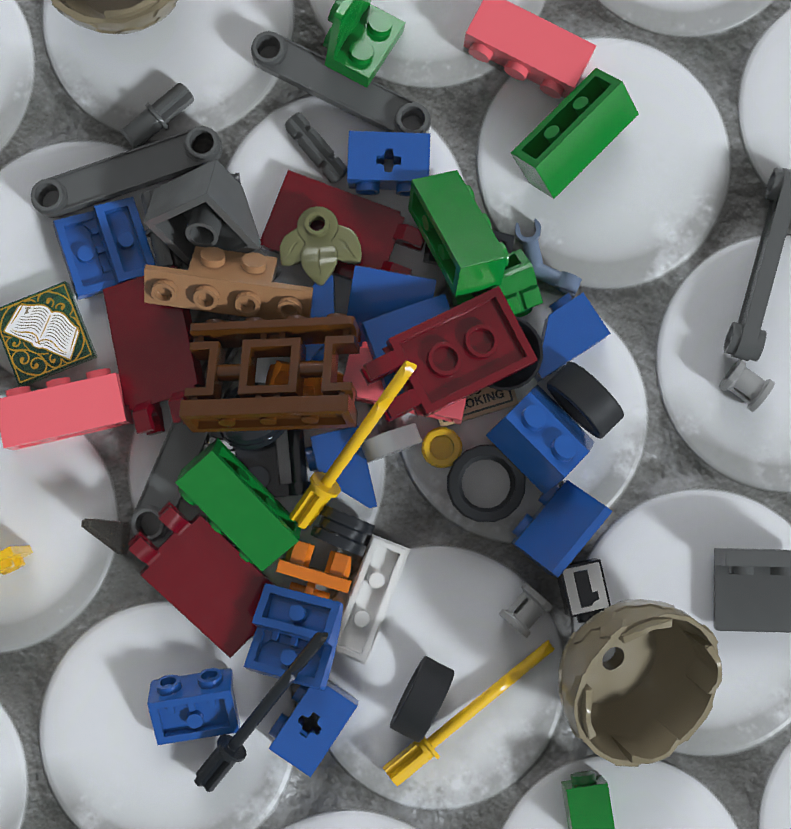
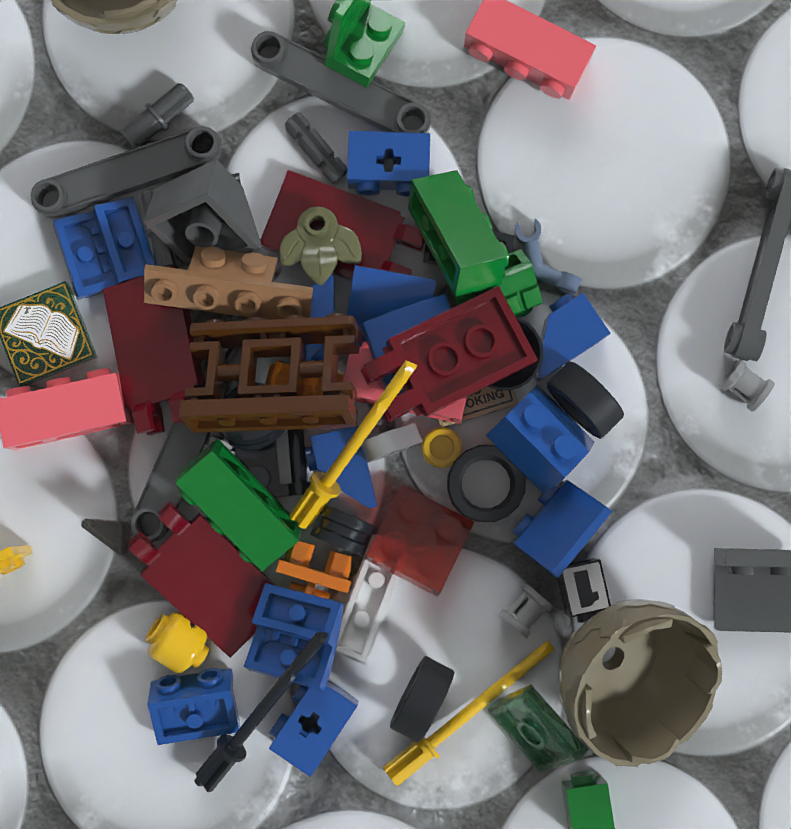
(176, 642): none -> yellow head
(419, 540): none -> clear red plate
(537, 729): none -> clear green tile
(575, 132): green brick -> none

